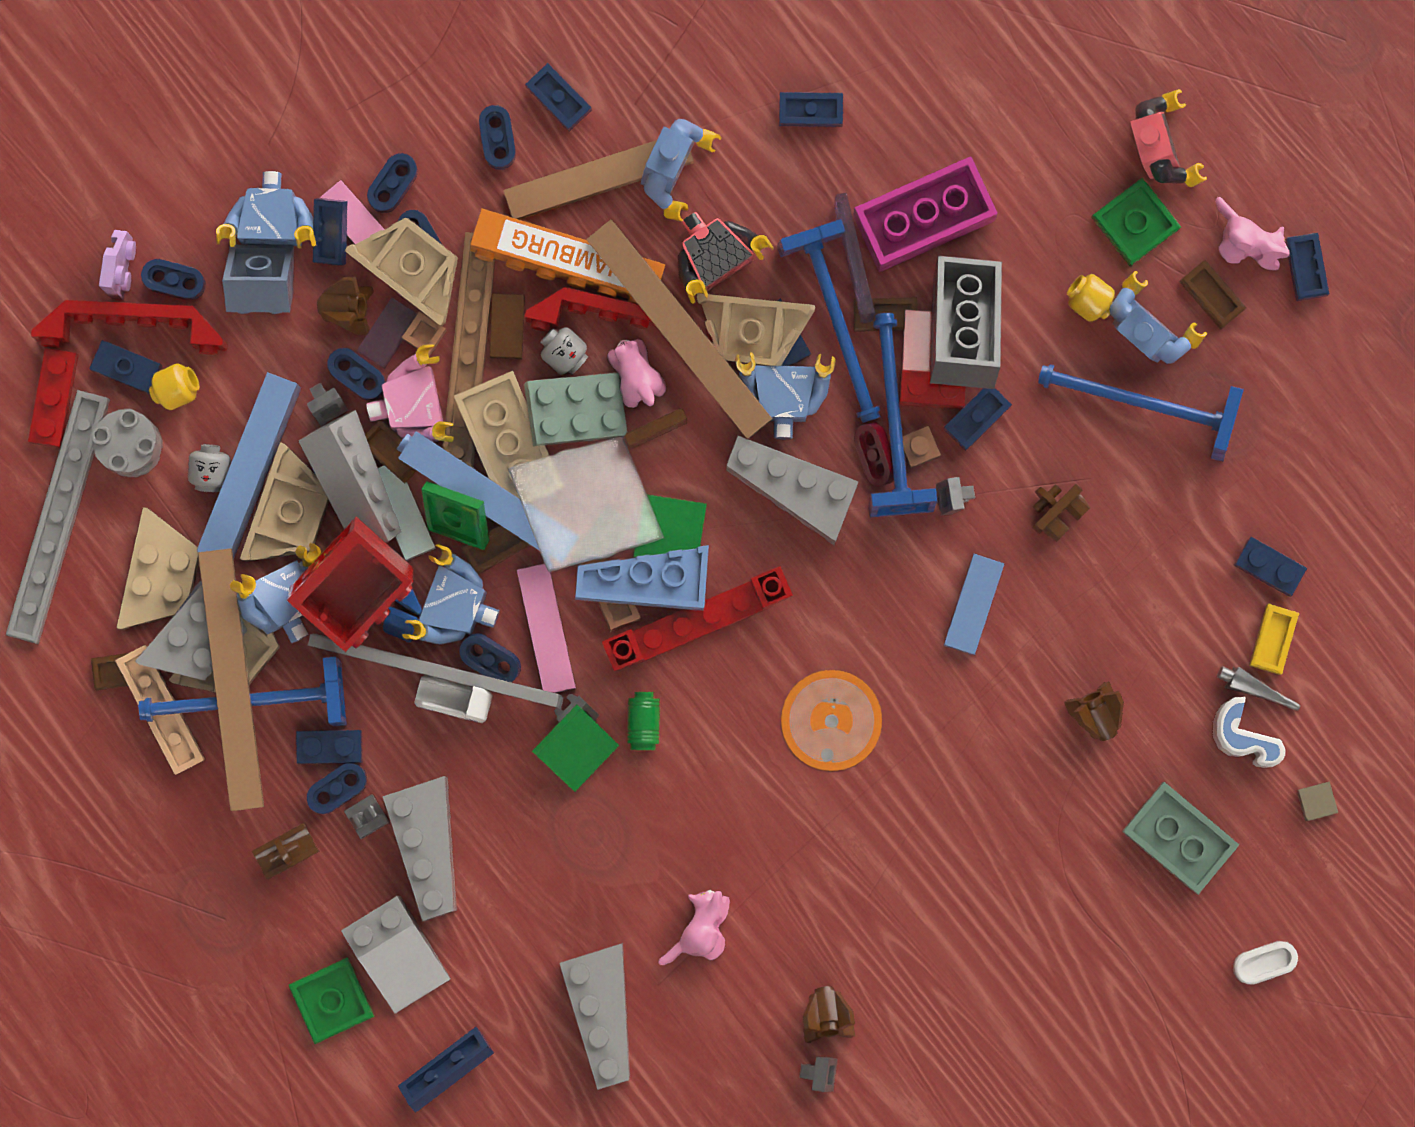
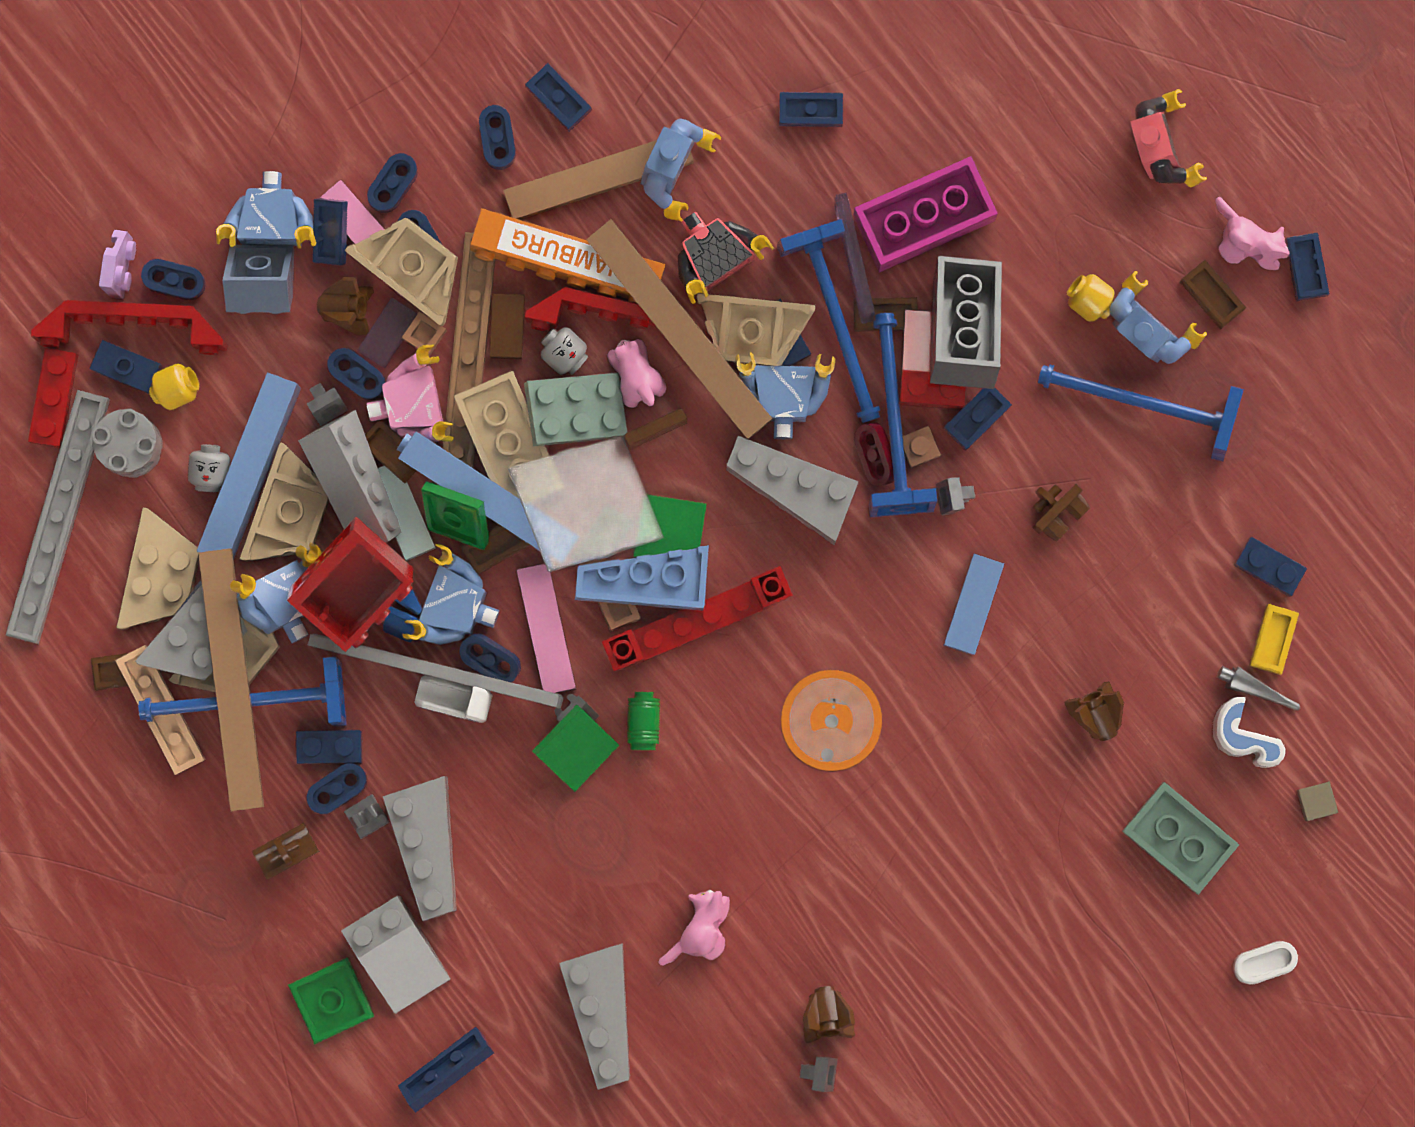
(1136, 222): green tile -> none

